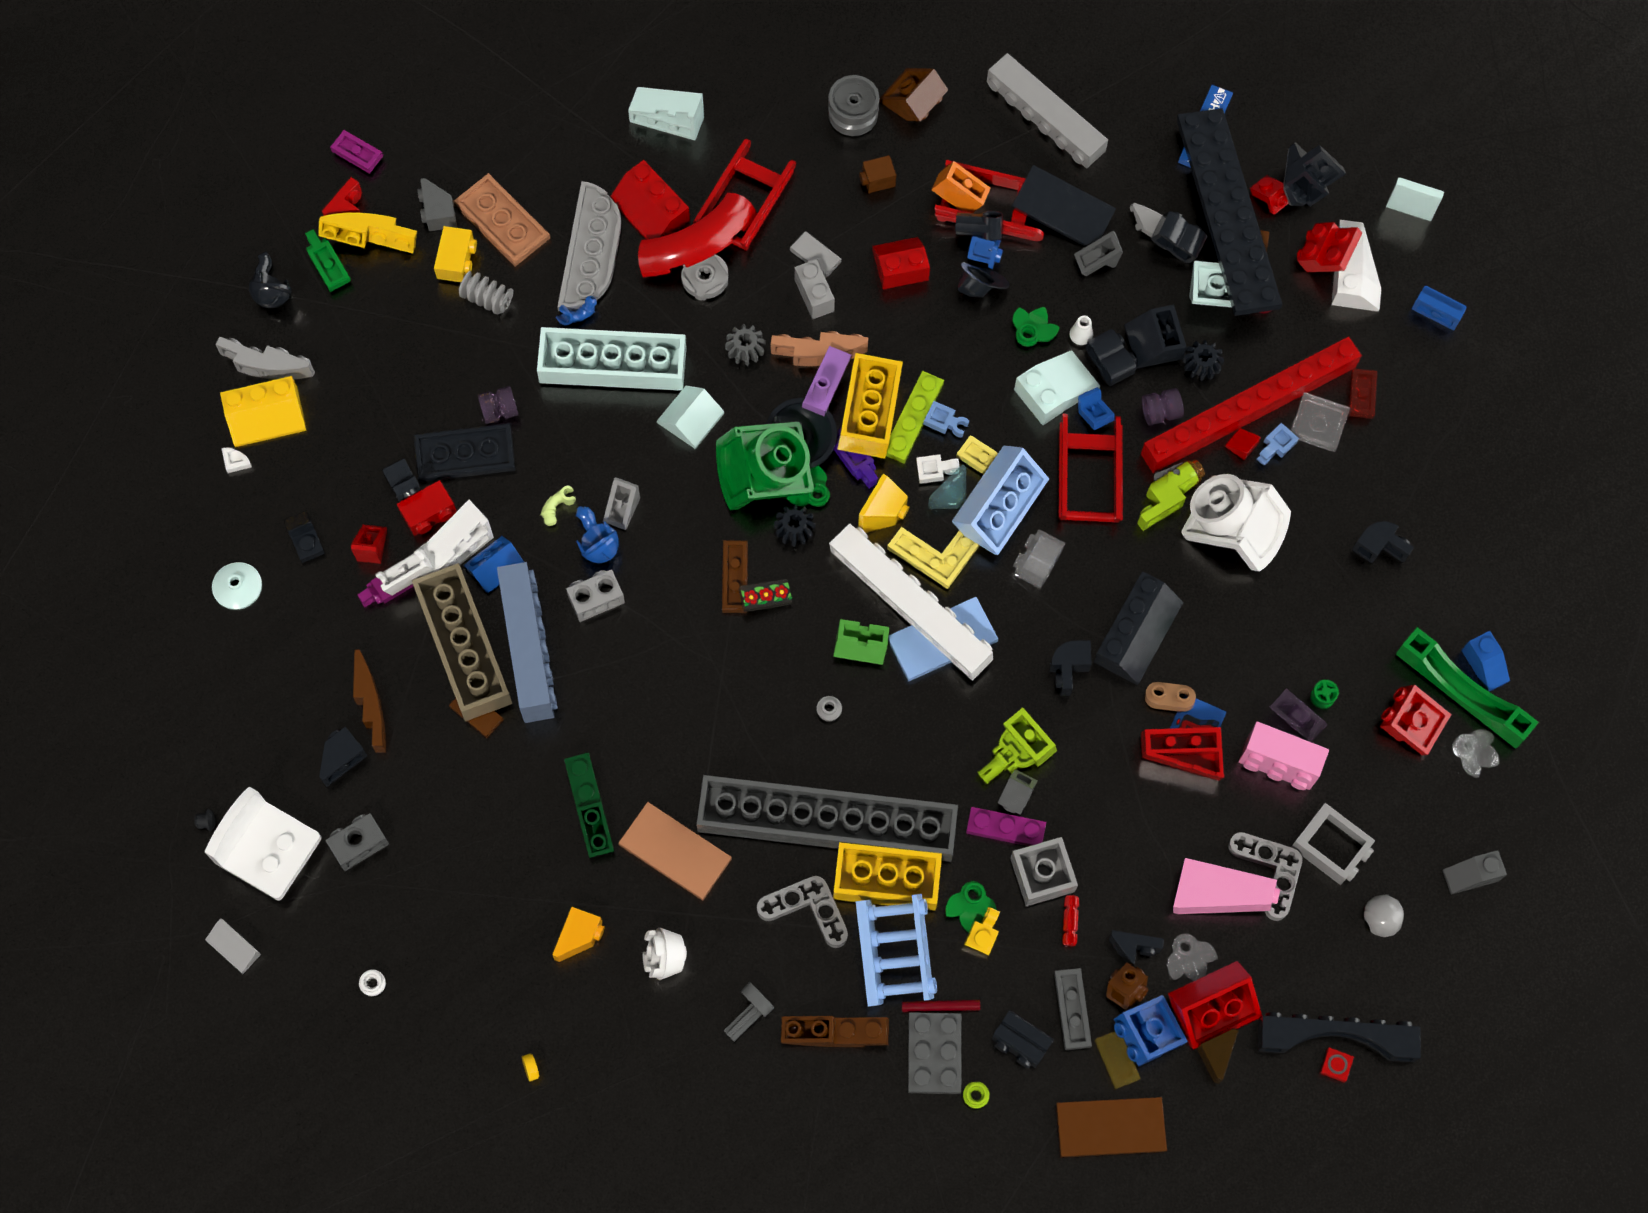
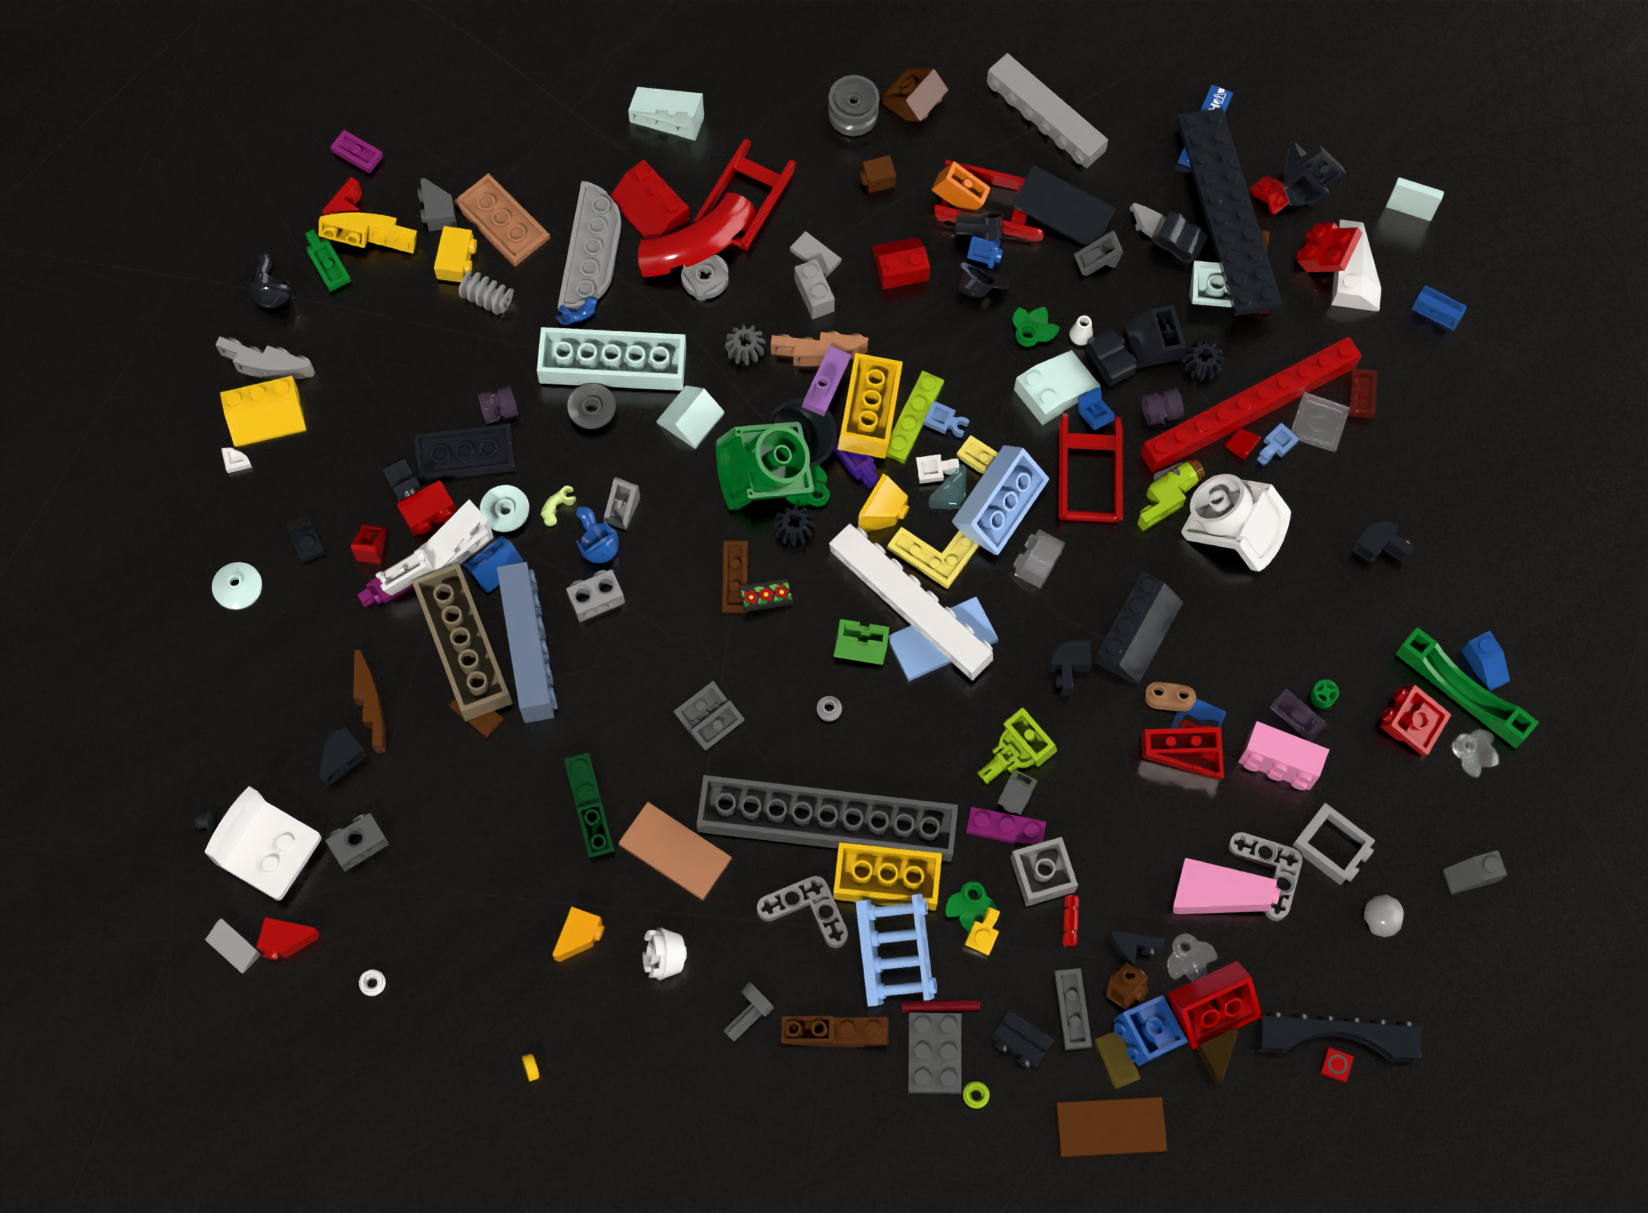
(284, 938): none -> red slope
(505, 498): none -> light aqua dish
(591, 396): none -> dark grey dish
(708, 715): none -> dark grey slope

